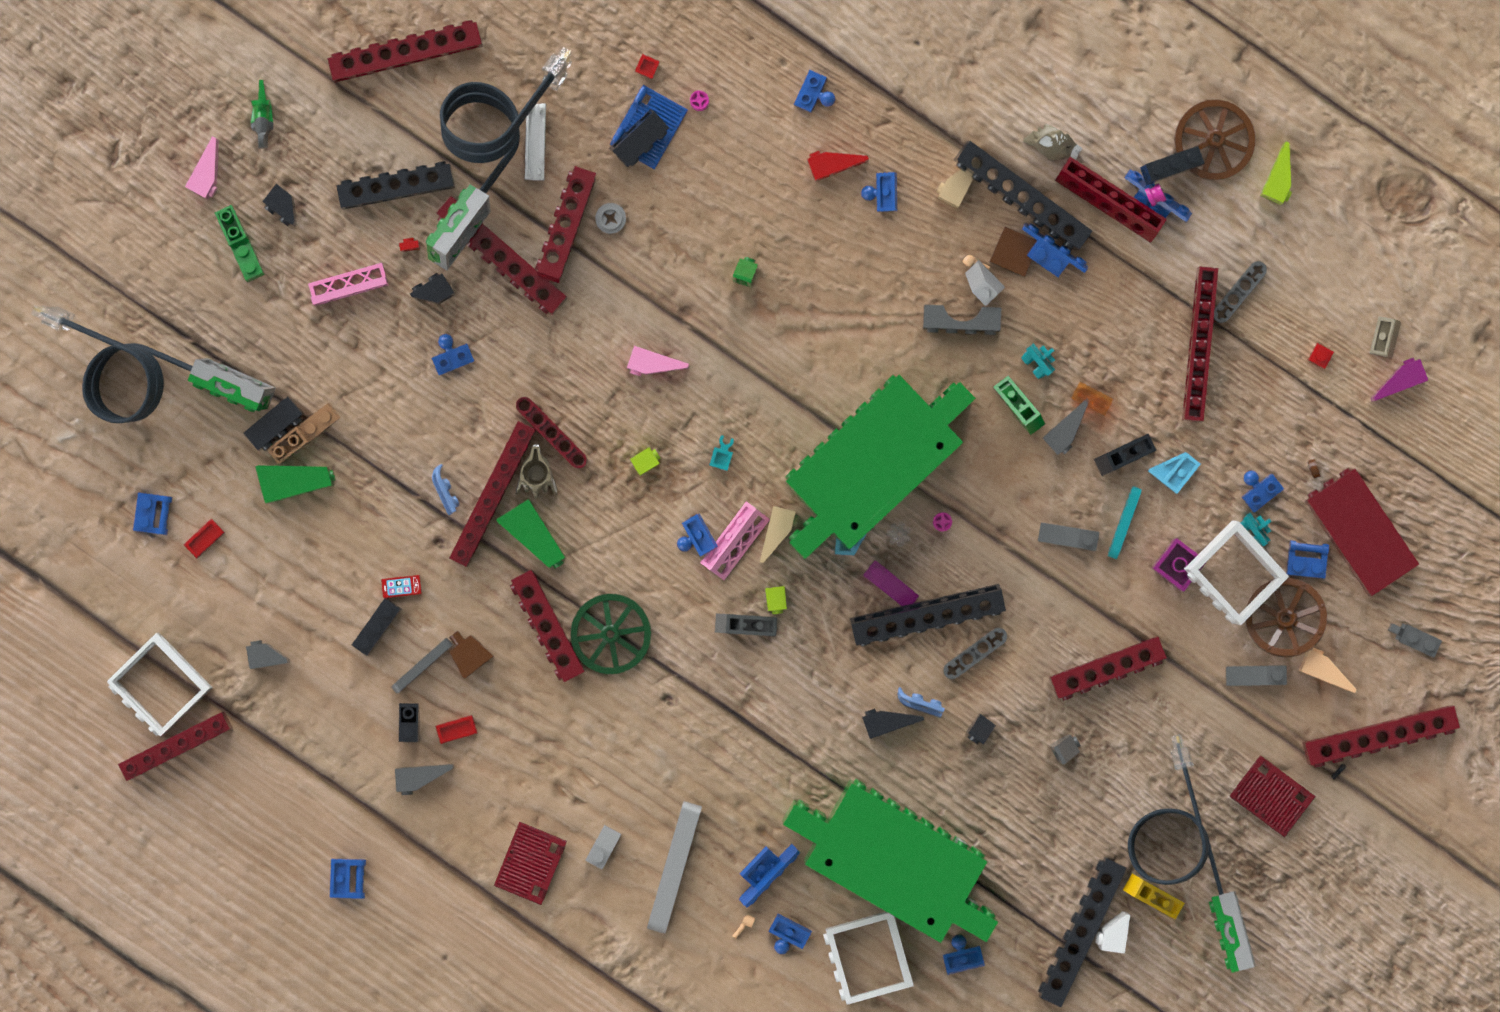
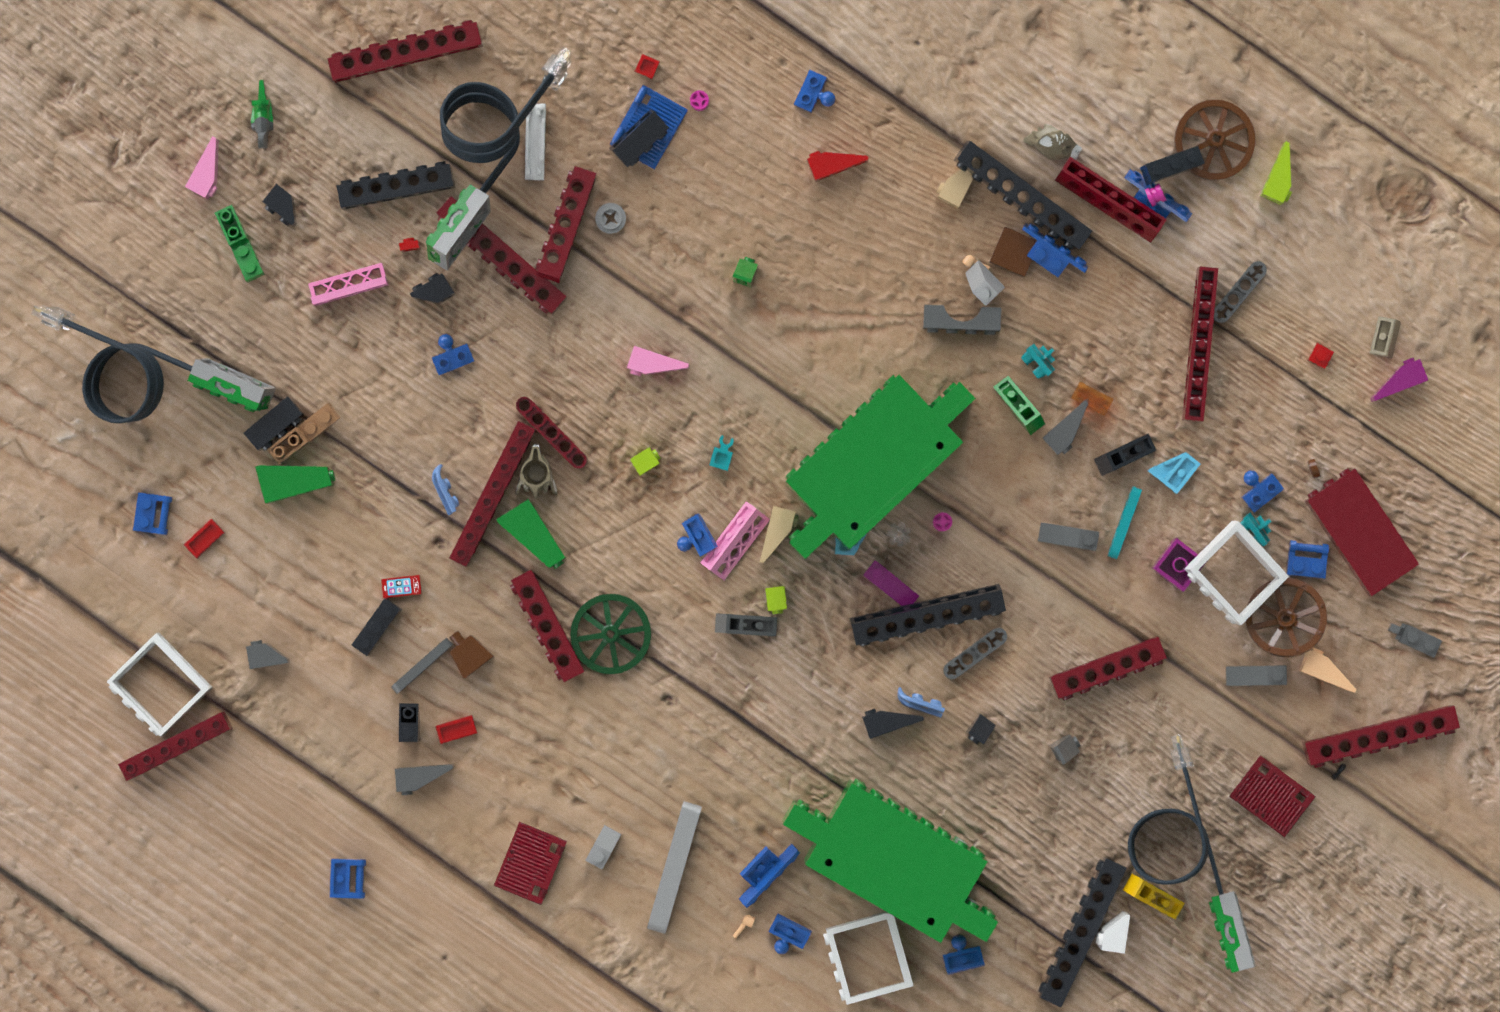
(885, 192): blue plate -> none

